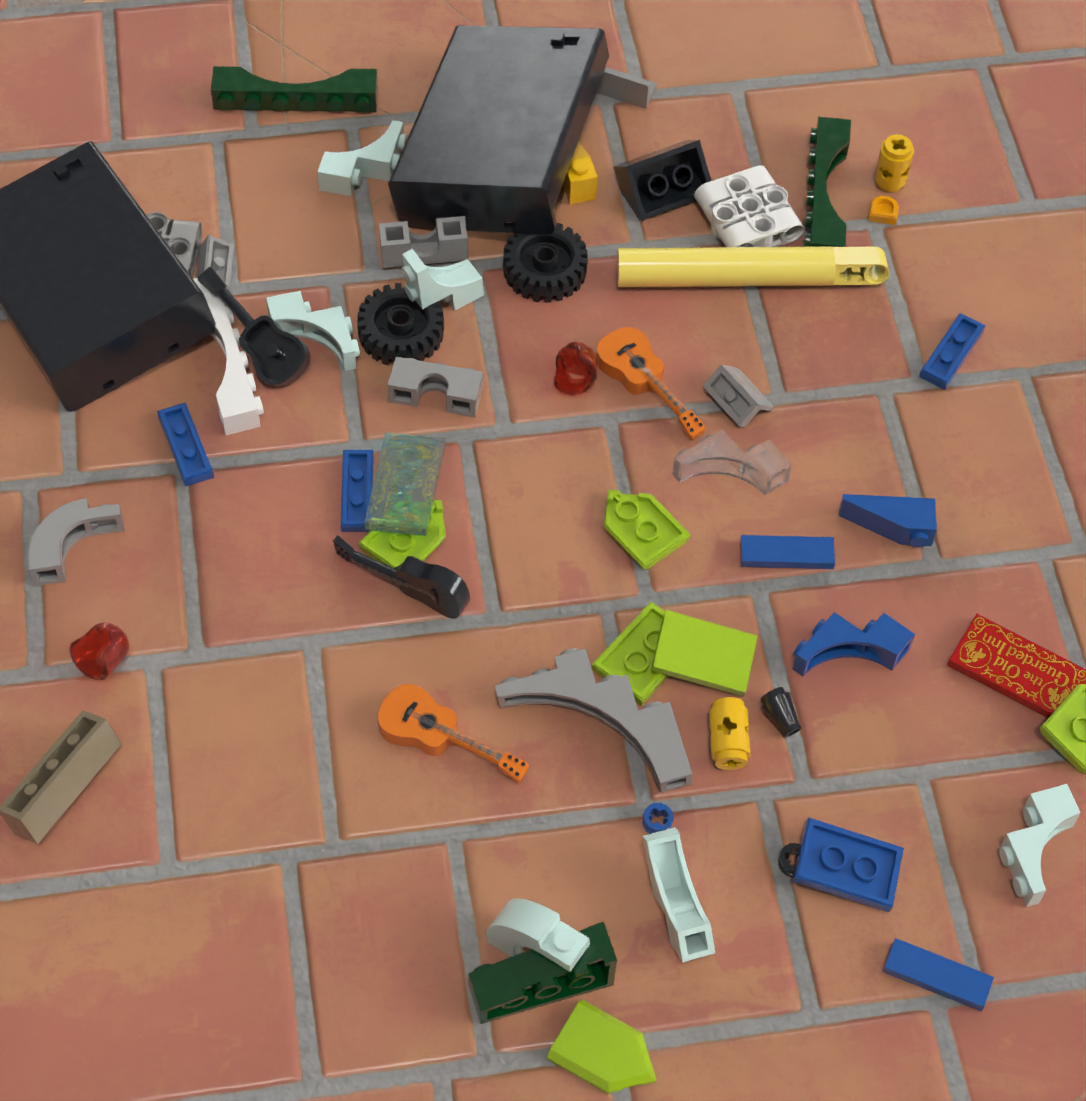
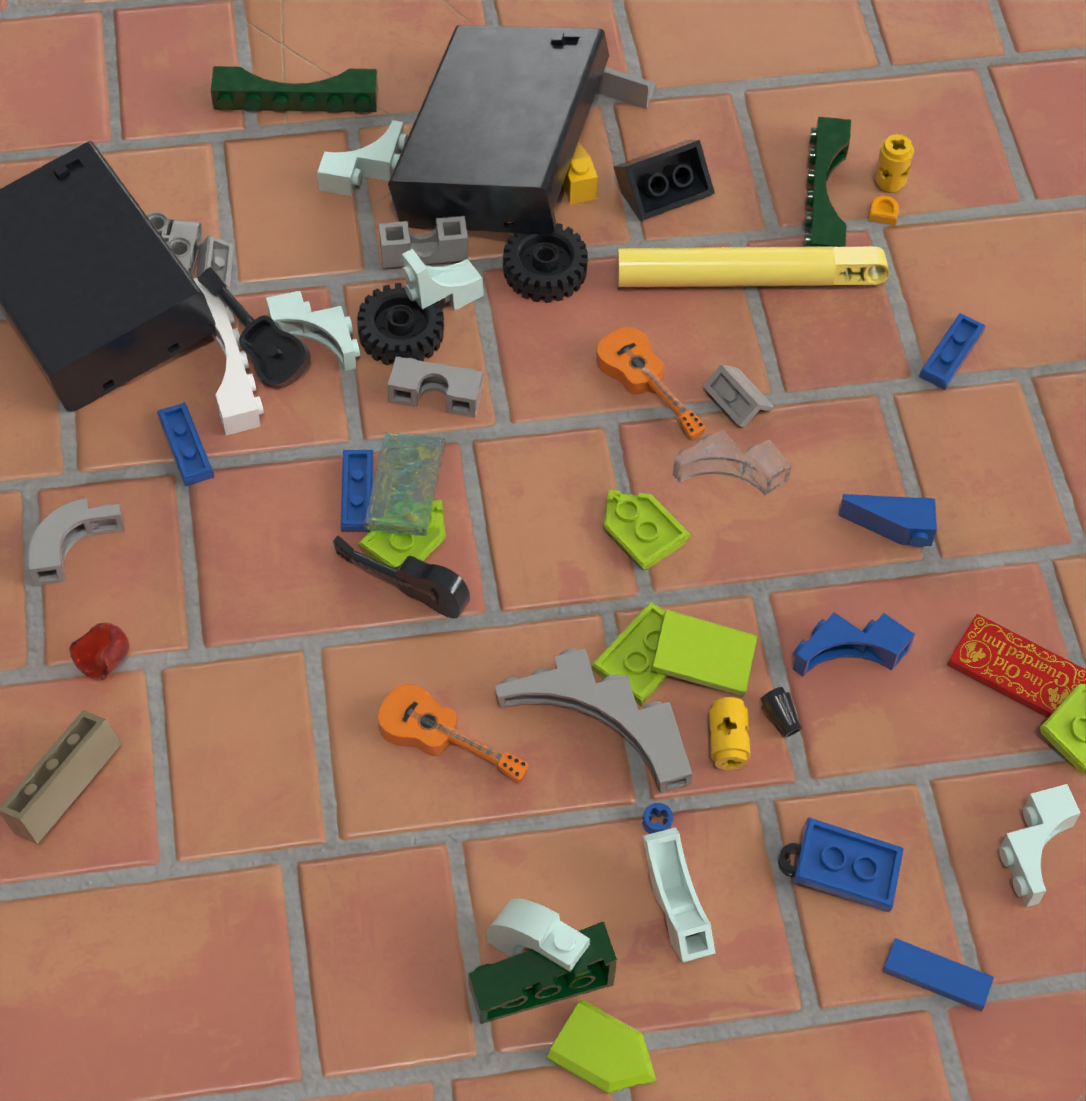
(578, 360): clear red hair -> none
(749, 210): white connector -> none
(787, 552): blue tile -> none

